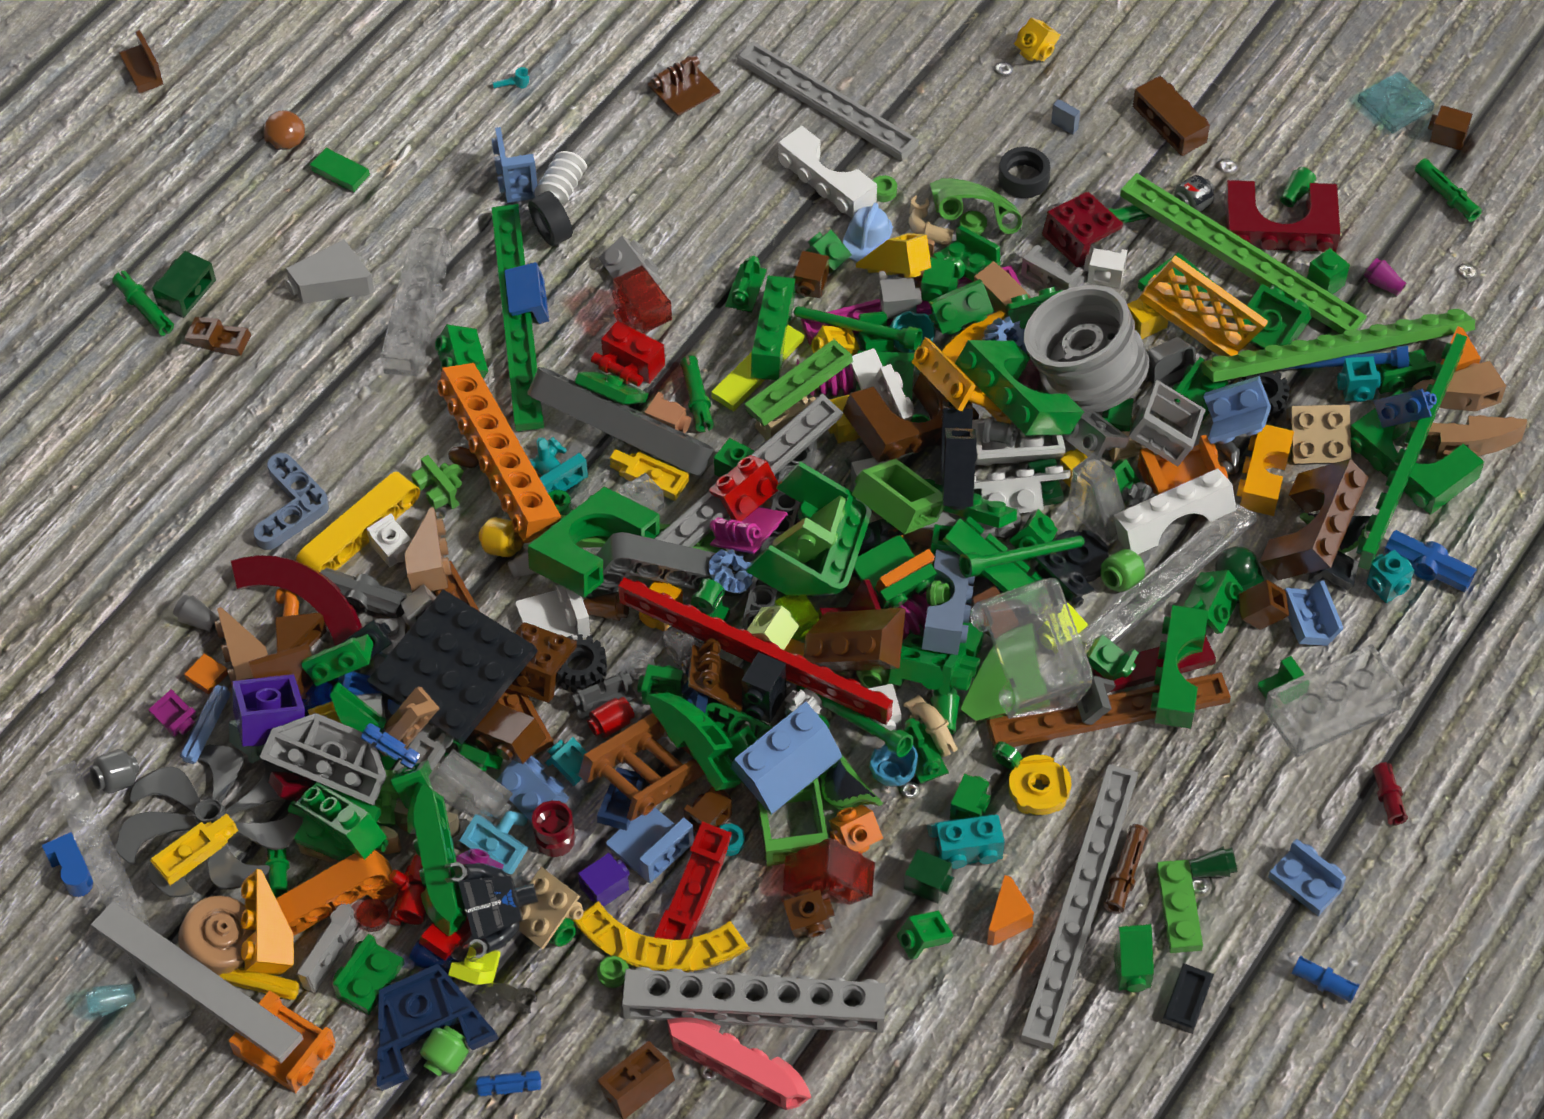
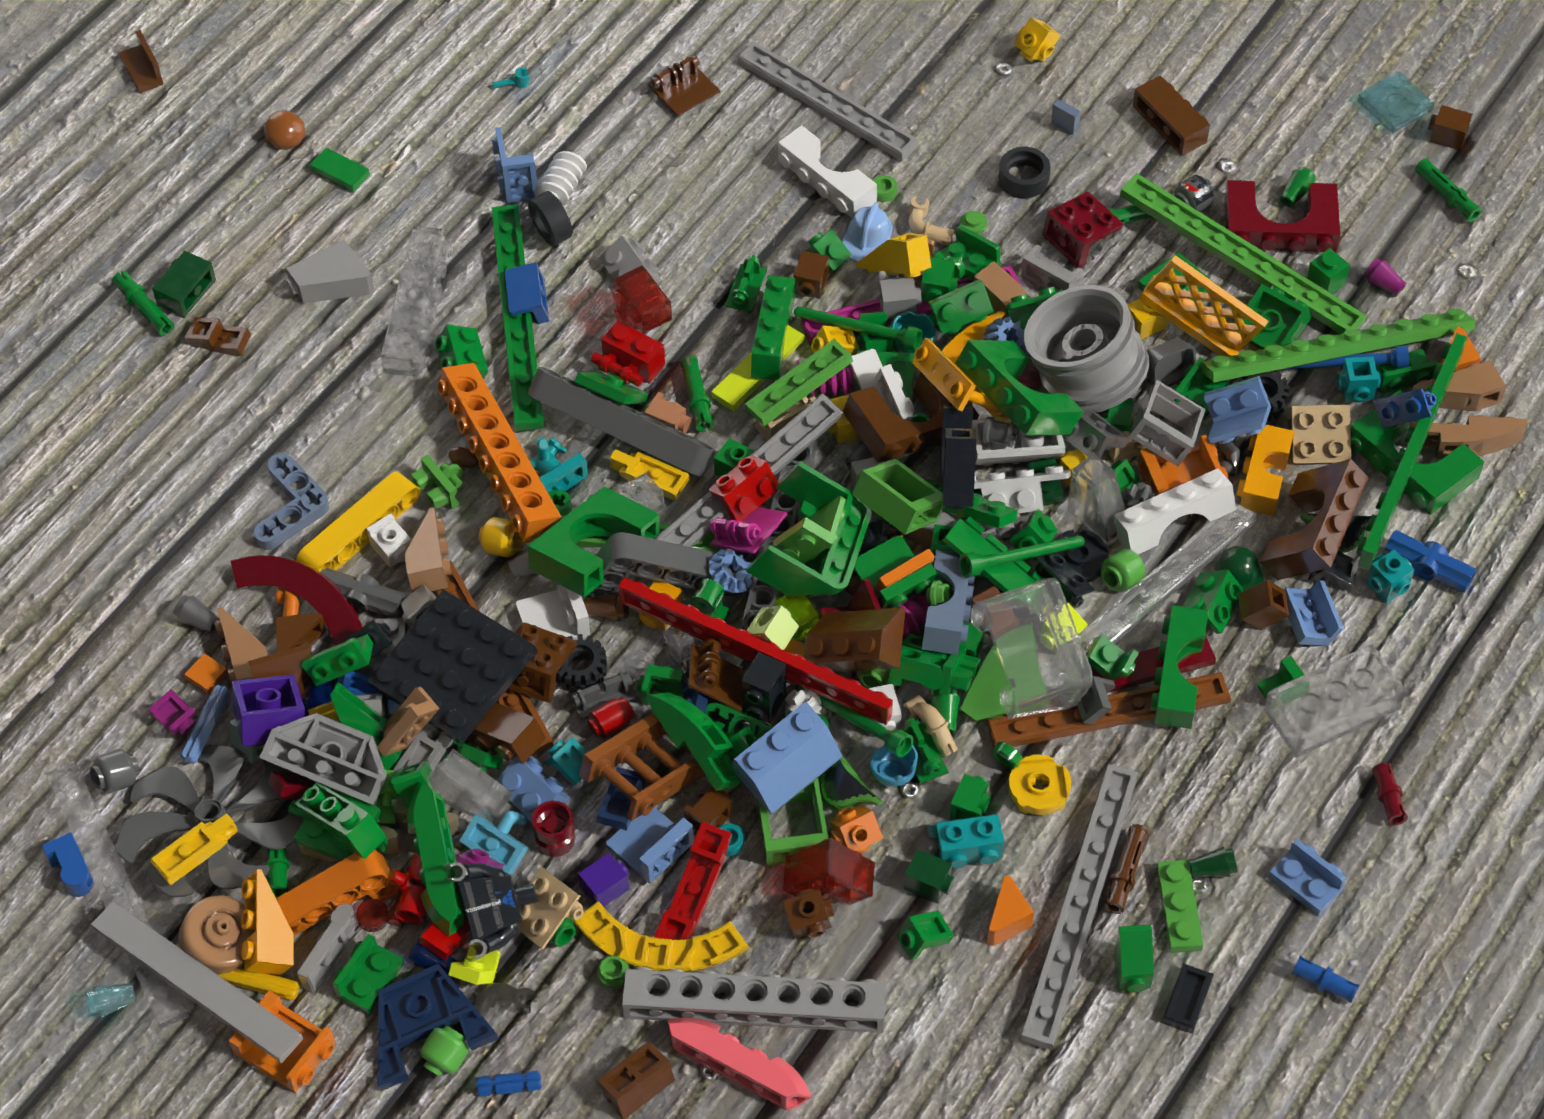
(390, 745): blue axle -> none
(948, 202): bright green panel -> none
(1105, 267): white brick -> none

